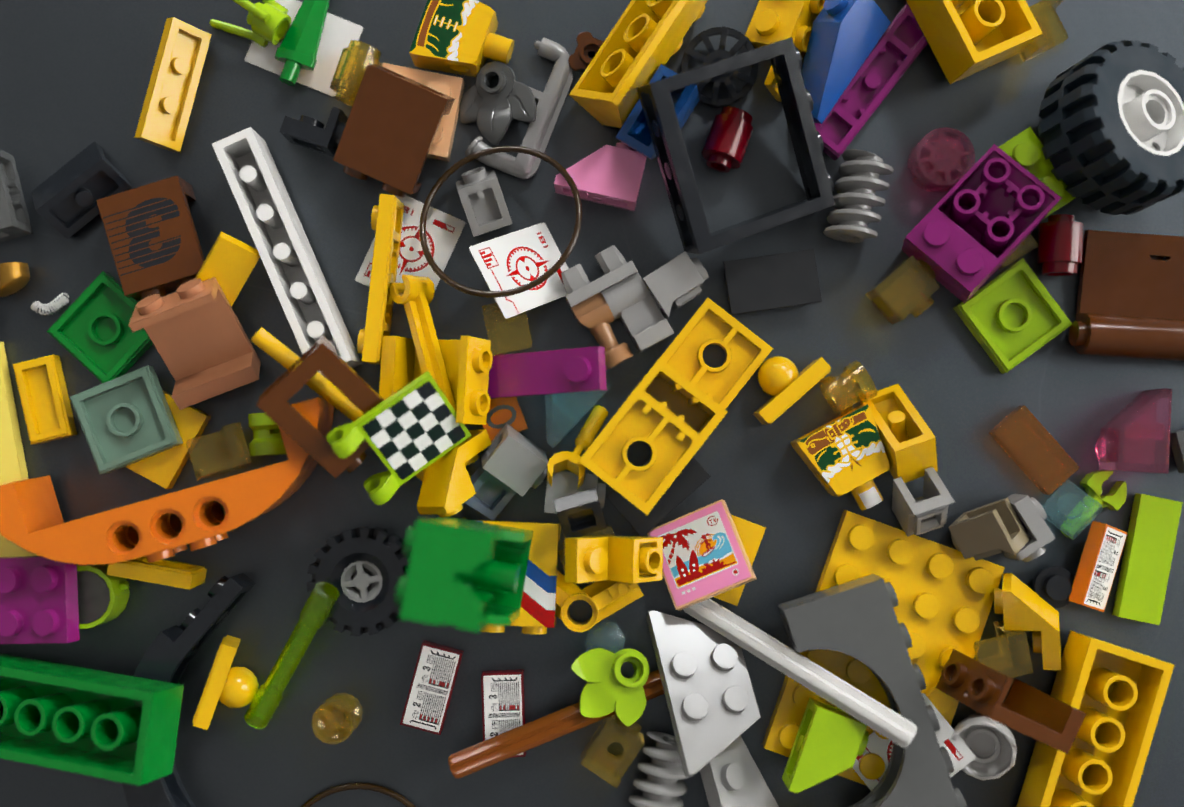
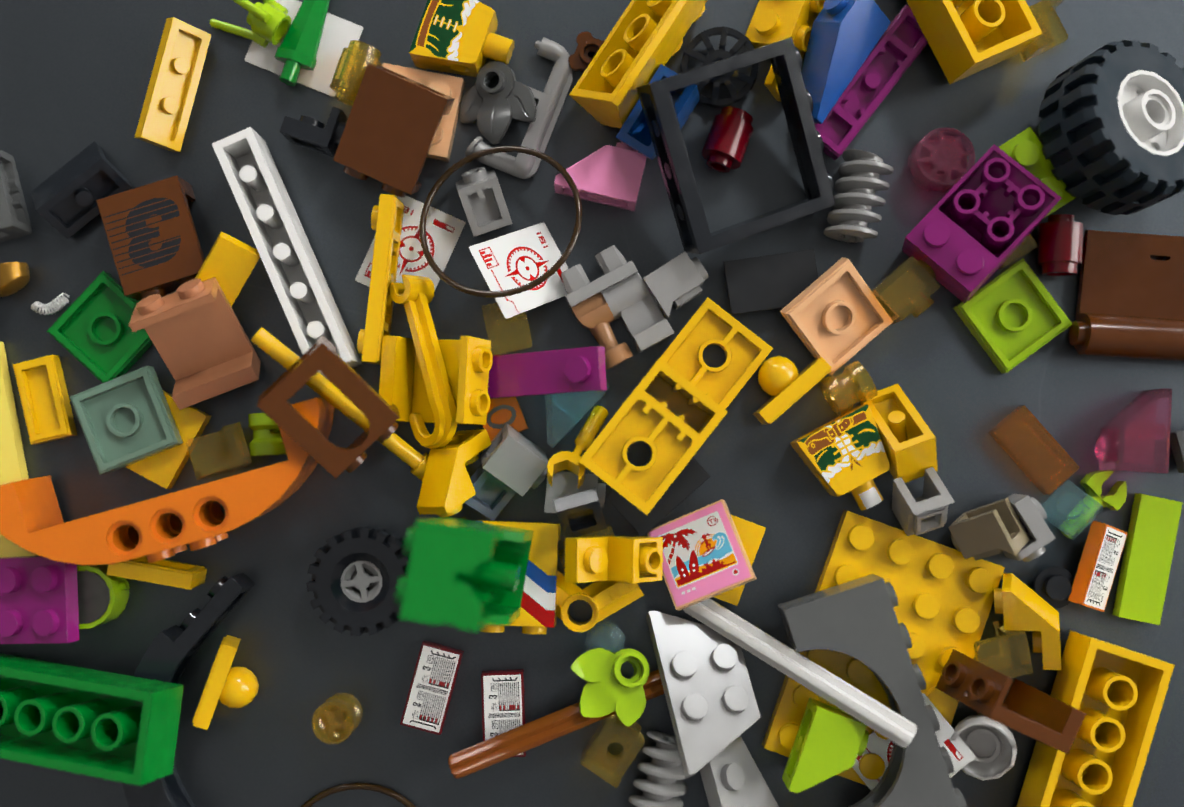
(310, 620): clear neon green piece -> none
(405, 433): flag -> none
(836, 315): none -> light nougat tile

